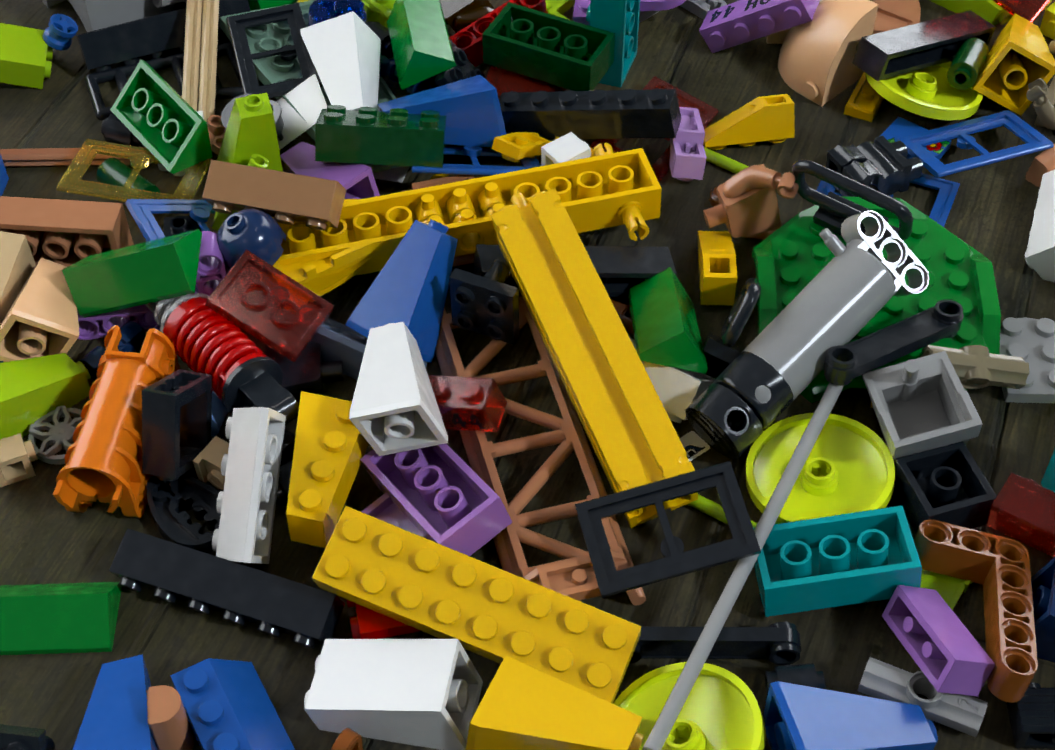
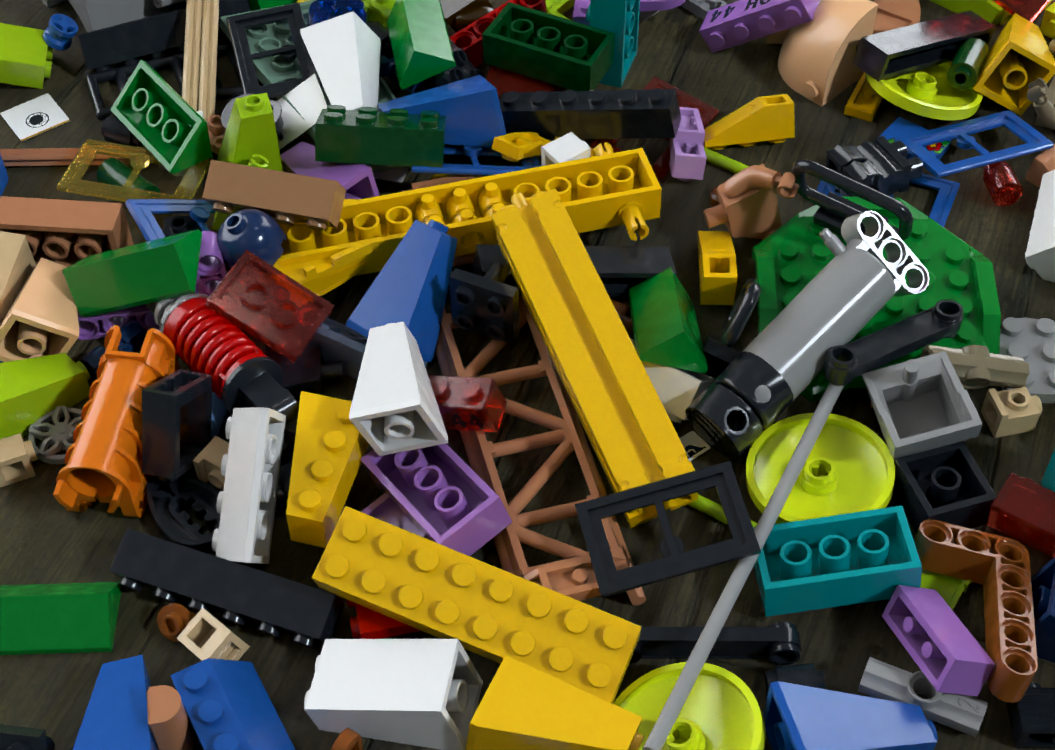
(34, 117): none -> white sticker
(173, 620): none -> dark orange plate
(211, 638): none -> tan brick
(1002, 183): none -> clear red brick
(1011, 411): none -> tan brick

